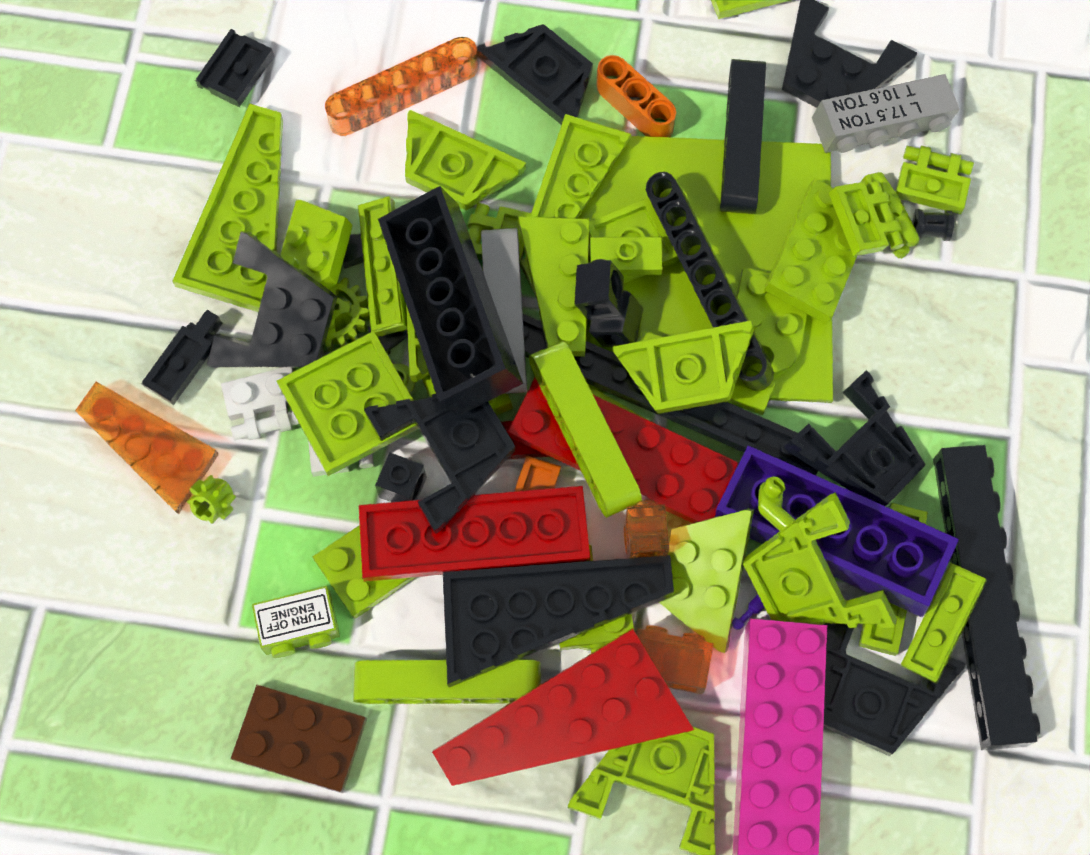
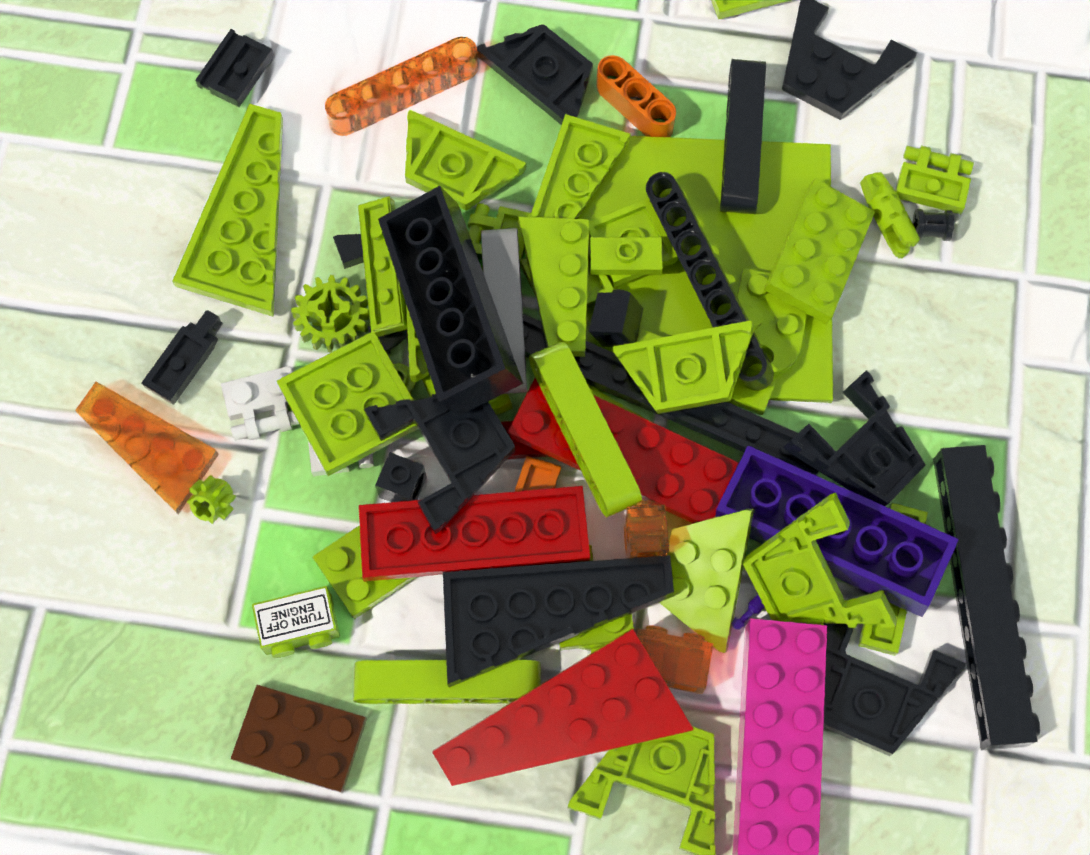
(290, 319): black wing -> none
(316, 242): lime wing -> none
(599, 289): black brick -> none
(770, 503): lime arm -> none
(866, 217): lime plate -> none
(885, 114): light grey brick -> none
(943, 623): lime tile -> none

